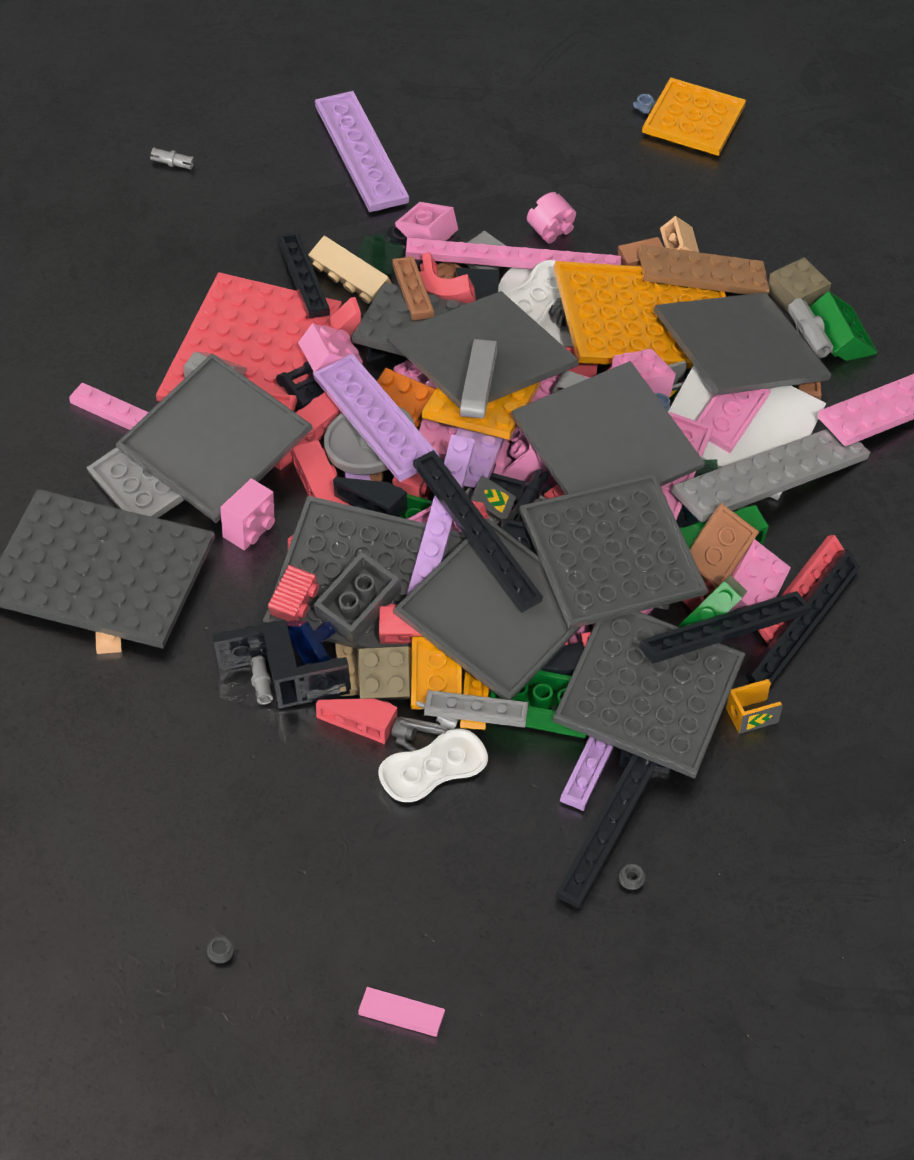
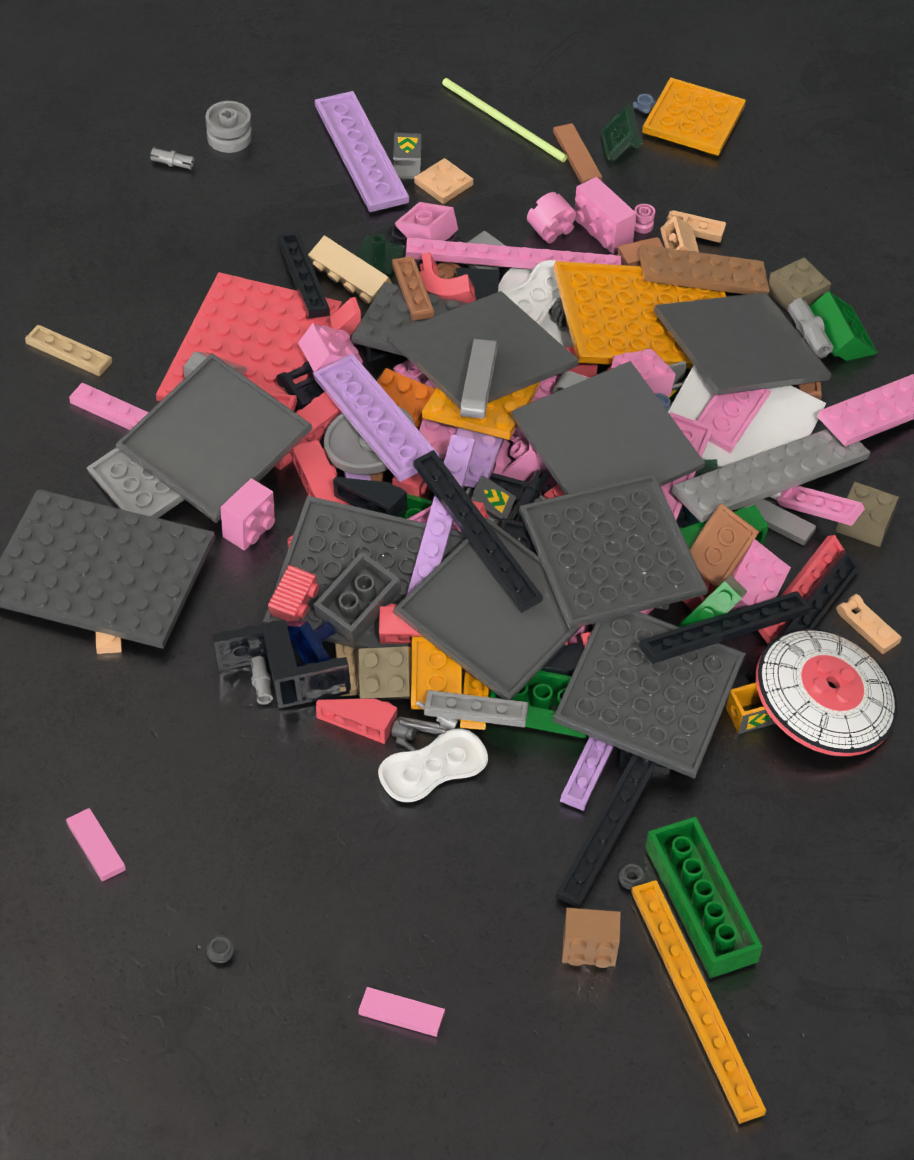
(68, 350): none -> tan tile
(95, 844): none -> bright pink tile
(228, 126): none -> light grey wheel
(407, 154): none -> piece
(443, 181): none -> light nougat plate
(504, 120): none -> yellowish green piece
(576, 153): none -> nougat tile
(591, 937): none -> medium nougat brick
(604, 214): none -> bright pink brick
(621, 133): none -> clear green tile
(644, 218): none -> bright pink wheel
(698, 1002): none -> light orange plate
(702, 227): none -> light nougat plate
(703, 897): none -> green brick
(785, 522): none -> light grey tile
(821, 504): none -> bright pink plate
(823, 718): none -> dish
(868, 624): none -> light nougat plate
(875, 519): none -> dark tan brick

